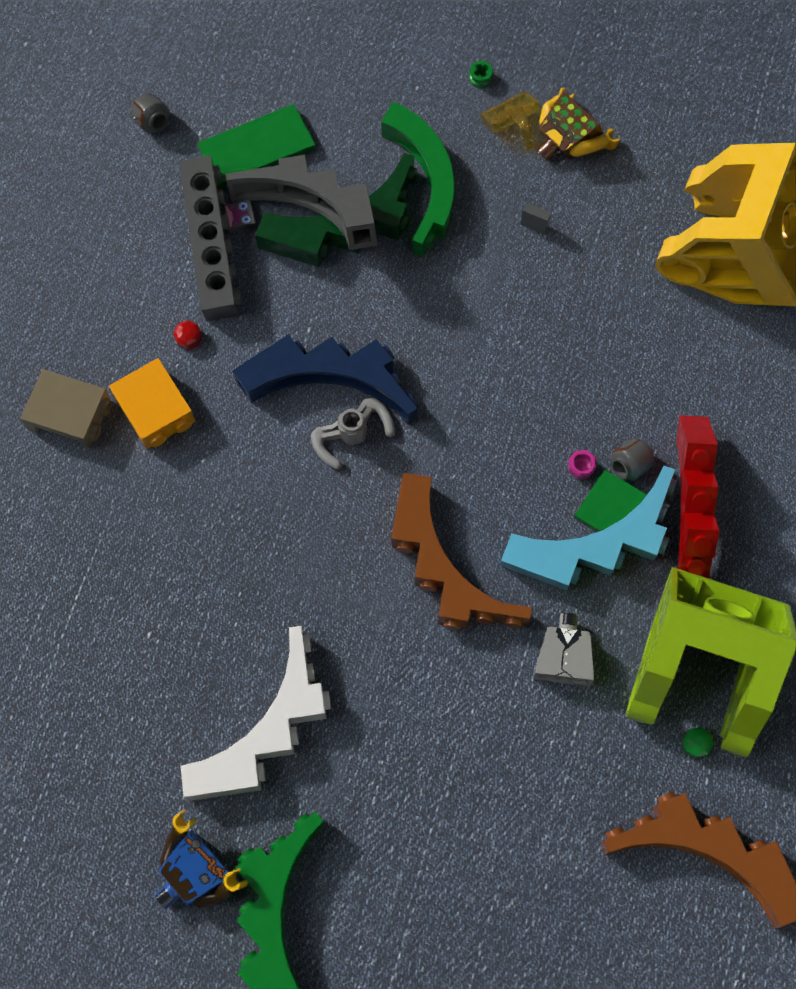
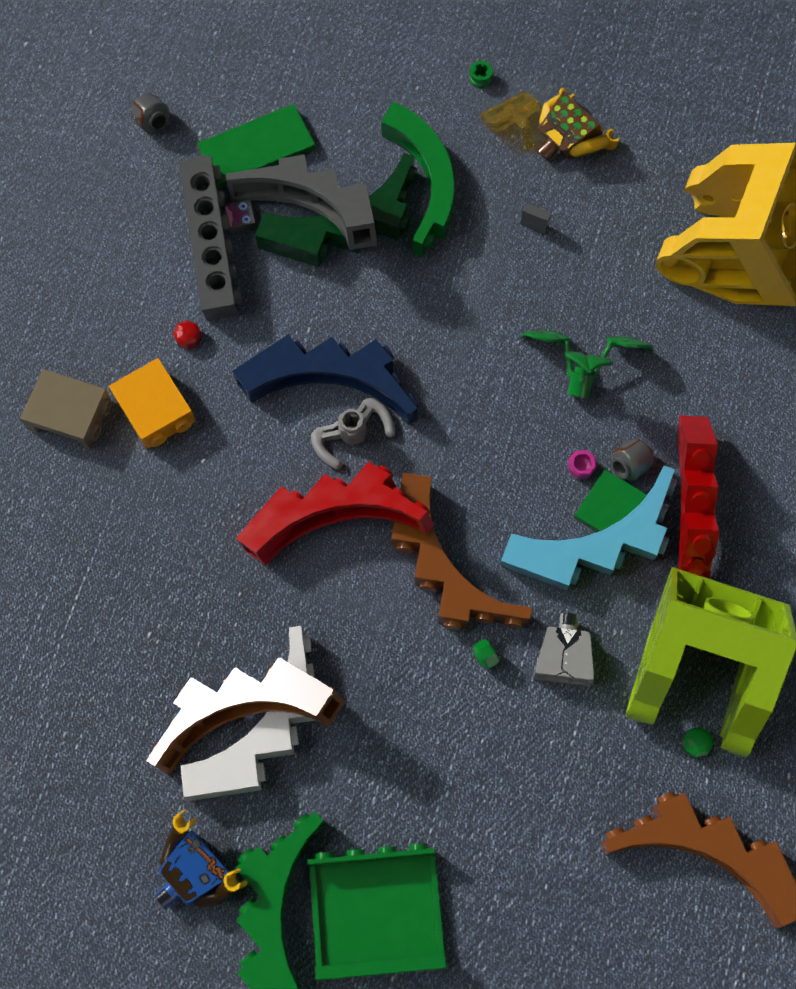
(204, 710): none -> arch
(330, 501): none -> red arch
(376, 912): none -> green panel
(485, 655): none -> green tile
(581, 377): none -> green plant

